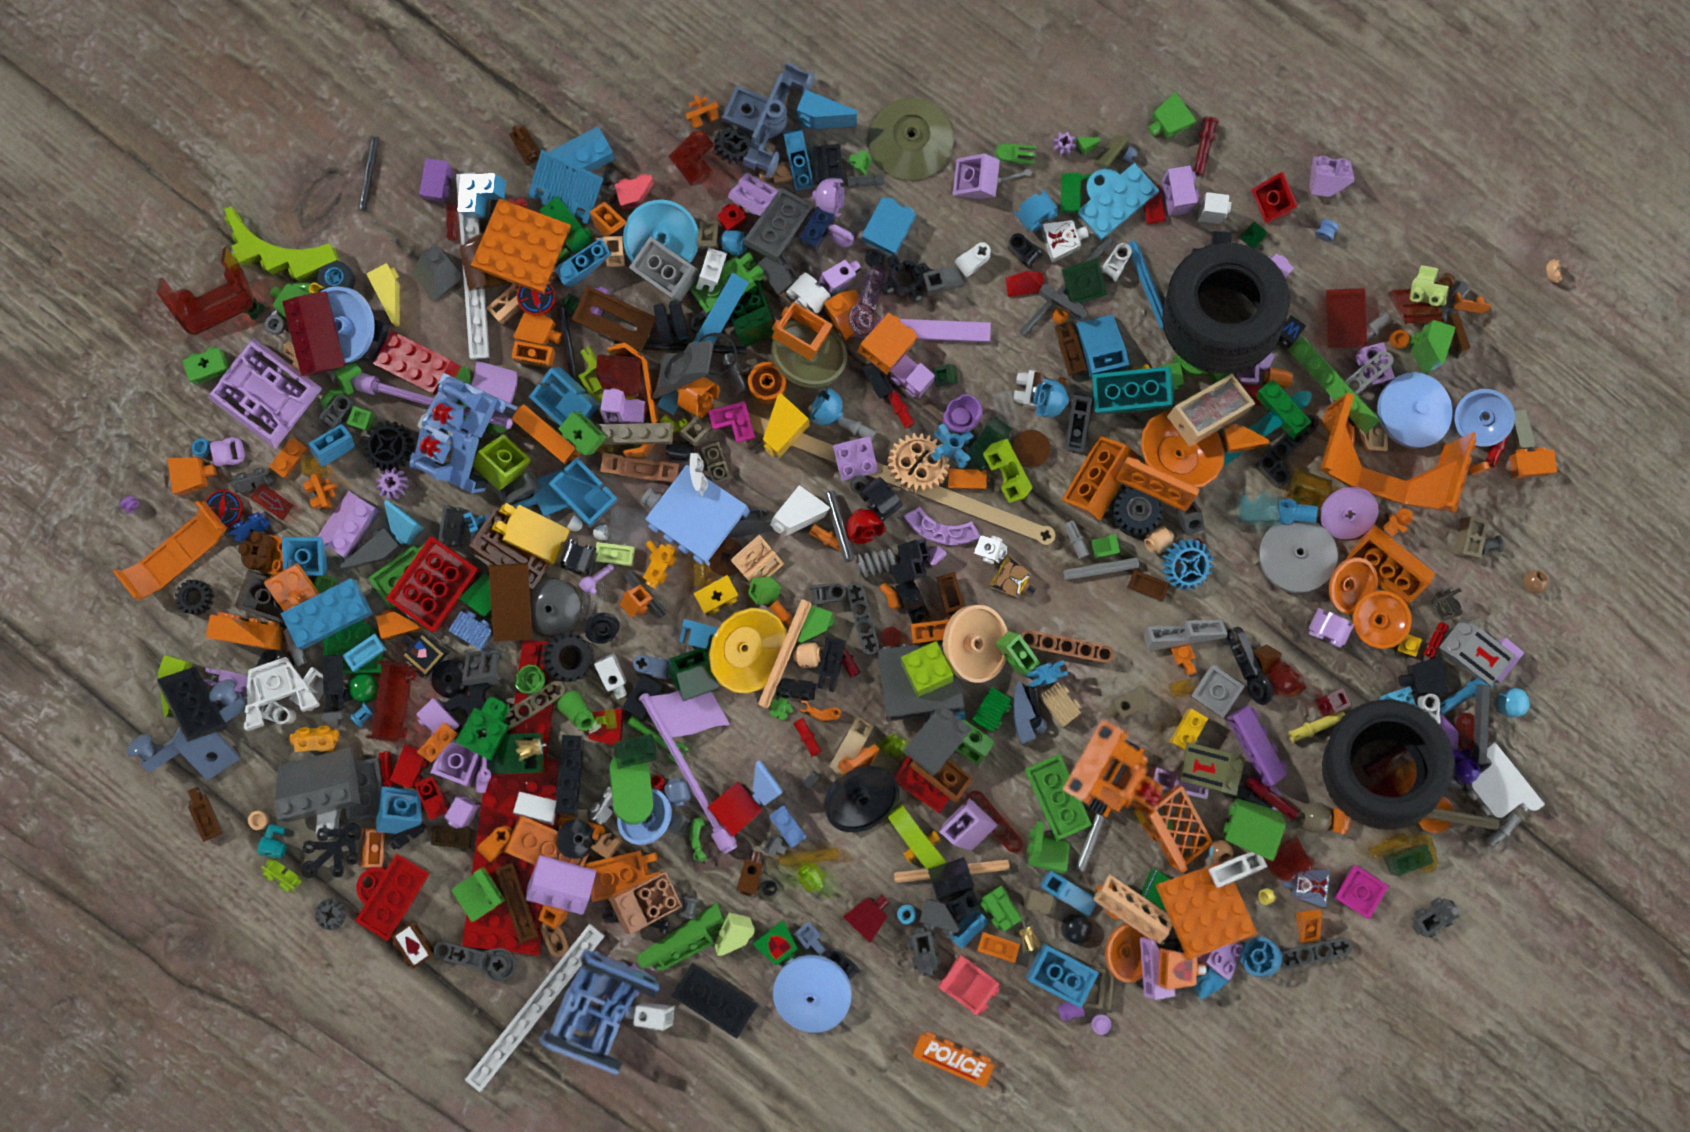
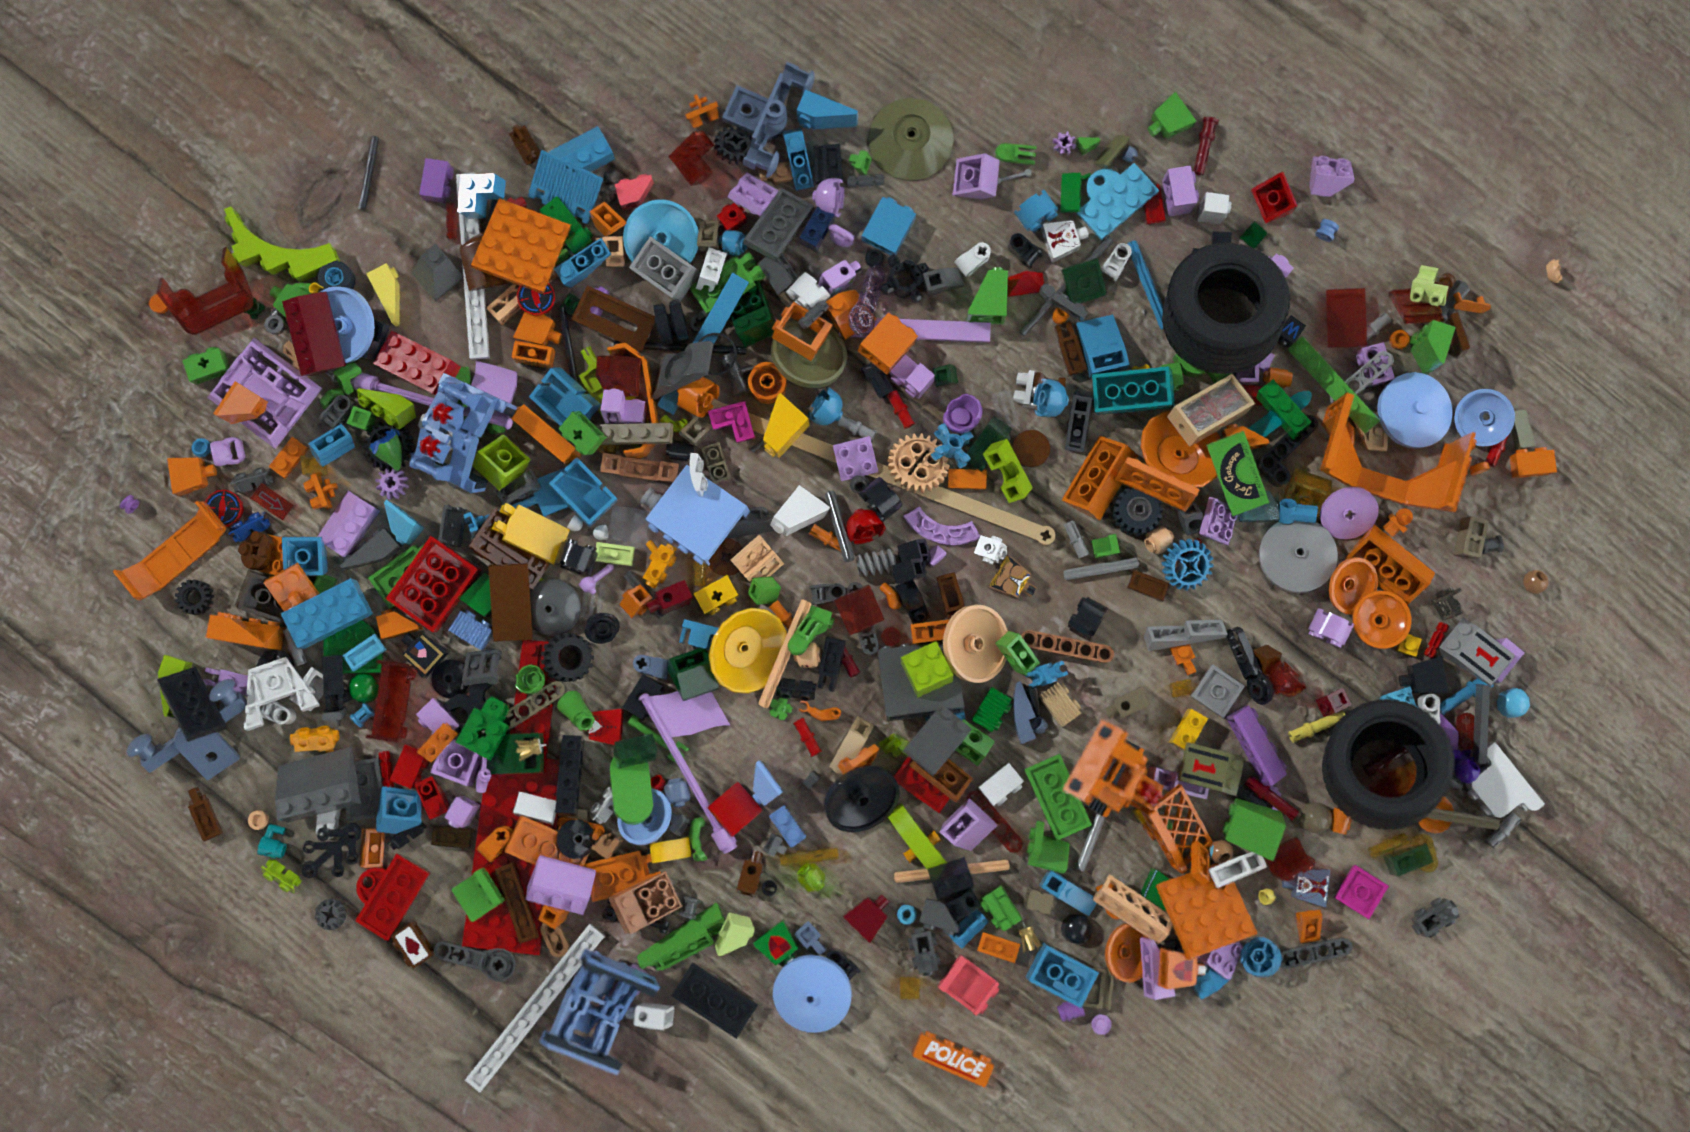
(157, 305): none -> orange tile
(240, 405): none -> orange slope
(388, 449): none -> bright green hat
(391, 407): none -> lime slope
(608, 667): white torso -> none
(609, 719): clear neon green tile -> none
(670, 850): none -> yellow slope
(677, 594): none -> dark red torso
(804, 635): none -> bright green arm
(813, 314): none -> dark grey axle
(859, 609): none -> clear red tile
(909, 987): none -> clear yellow panel
(991, 299): none -> bright green slope
(1001, 784): none -> white brick
(1087, 619): none -> black brick
(1200, 862): none -> orange plate
(1217, 521): none -> lavender tile
(1237, 473): none -> bright green tile

